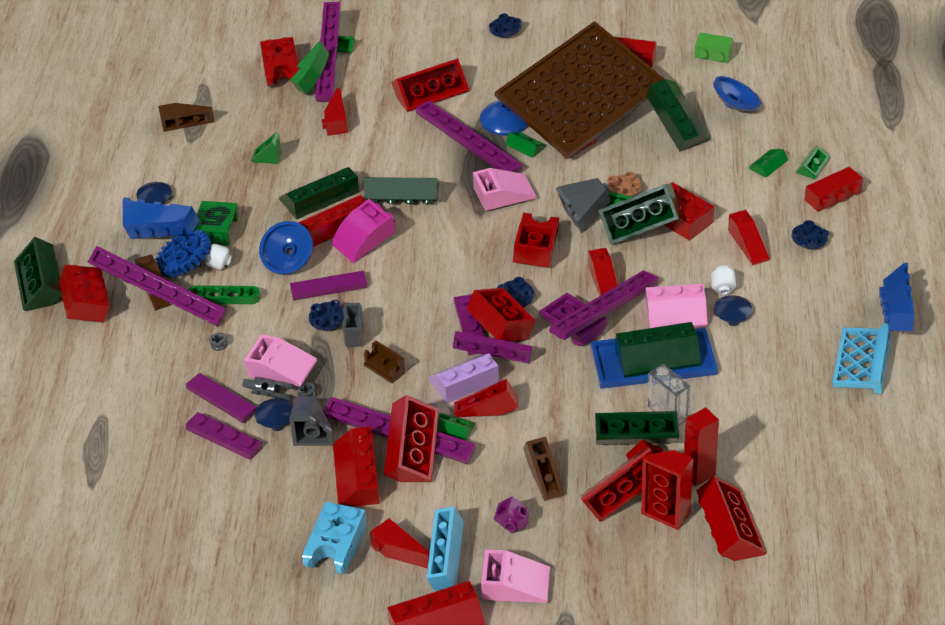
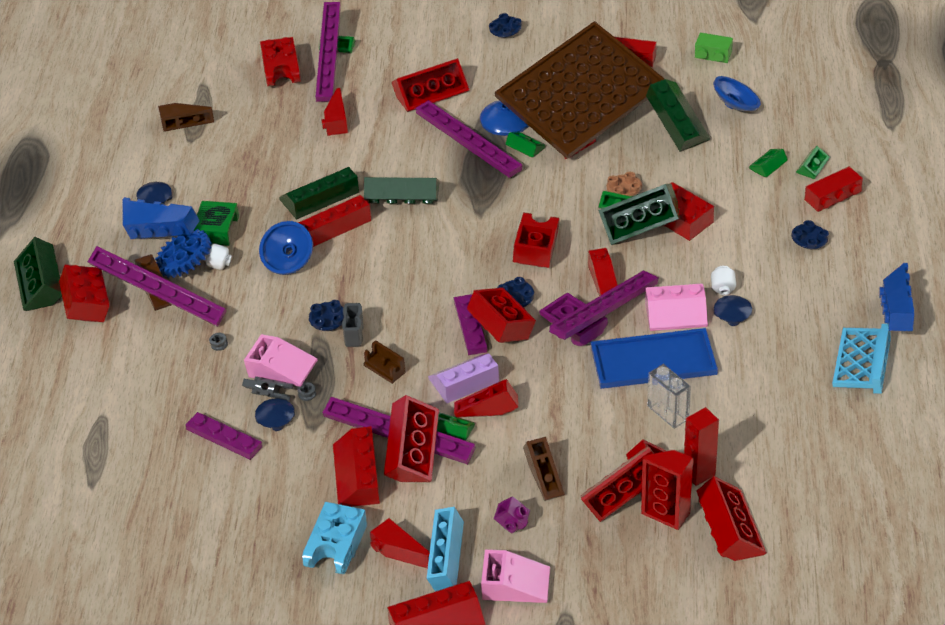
(221, 398): magenta tile -> none
(225, 291): green beam -> none
(268, 151): green slope -> none
(309, 423): dark grey slope -> none
(310, 68): green slope -> none
(328, 285): magenta tile -> none
(363, 230): dark pink piece -> none
(494, 347): magenta tile -> none
(501, 188): bright pink slope -> none
(583, 201): dark grey slope -> none
(634, 426): dark green slope -> none
(649, 348): dark green slope -> none
(747, 236): red slope -> none

